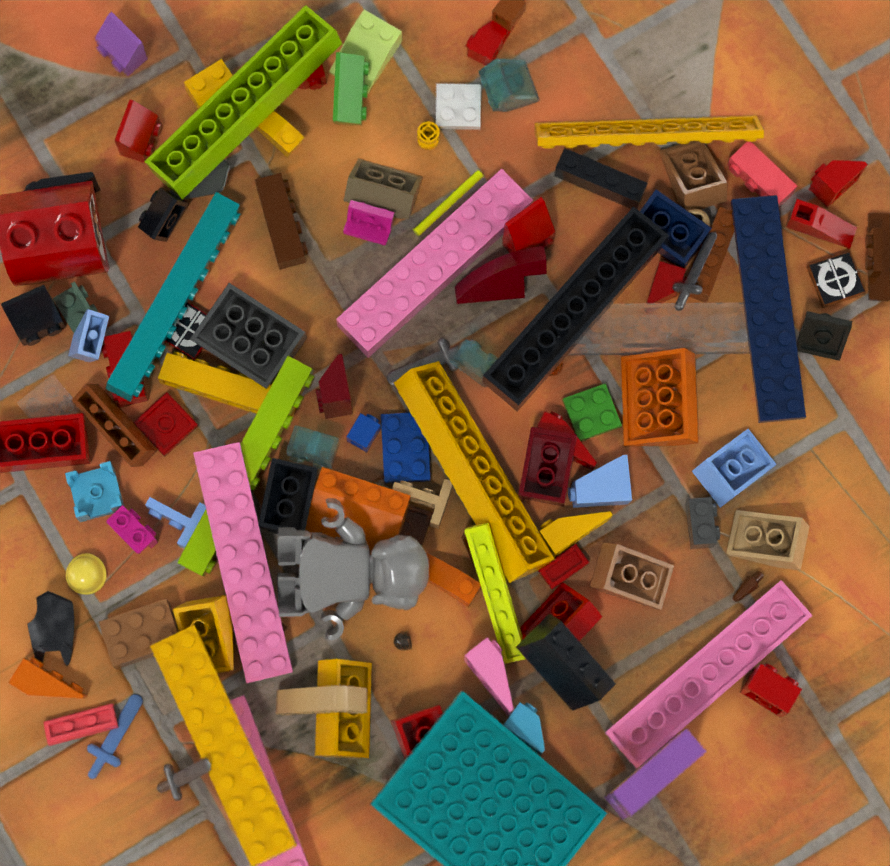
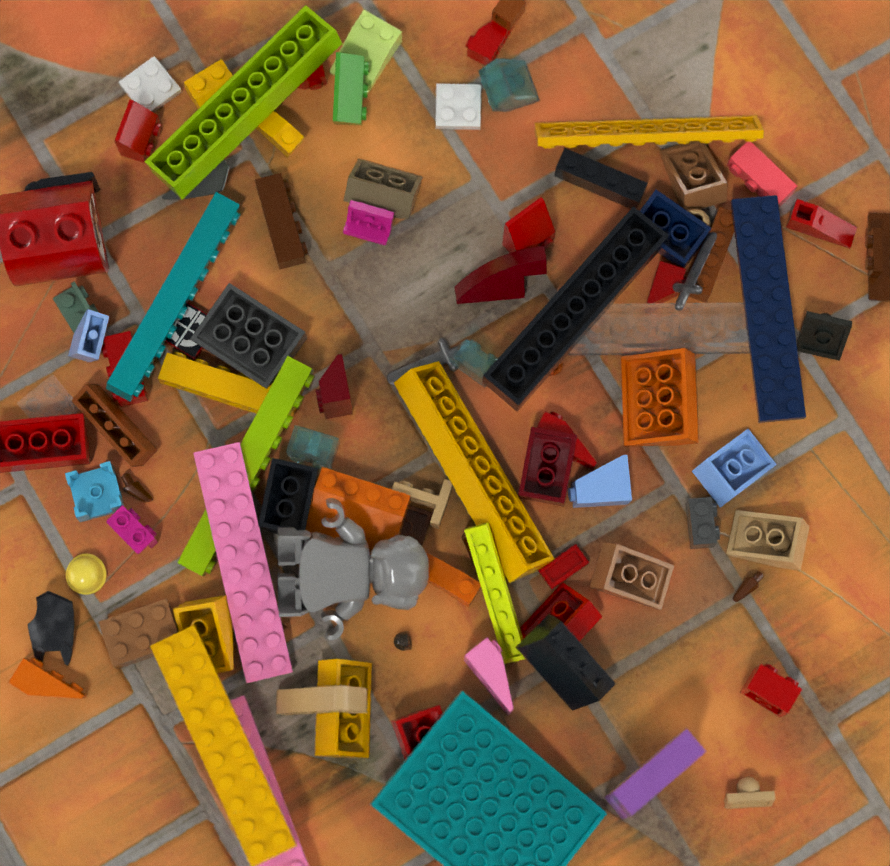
(34, 315): black slope -> none
(80, 724): coral tile -> none
(106, 751): medium blue sword -> none
(120, 45): medium lavender slope -> none
(135, 489): none -> reddish brown bar
(150, 85): none -> white plate
(162, 215): black slope -> none
(165, 424): red tile -> none
(176, 519): light blue bracket -> none
(182, 777): flat silver sword -> none
(364, 432): blue brick -> none
(404, 449): blue plate -> none
(428, 140): yellow wheel -> none
(433, 264): bright pink brick -> none
(446, 204): neon yellow bar -> none
(526, 726): medium azure slope -> none
(569, 530): yellow slope -> none
(592, 412): bright green plate -> none
(708, 674): bright pink plate -> none
(749, 795): none -> tan tile
(835, 179): red slope -> none
(836, 279): tile -> none

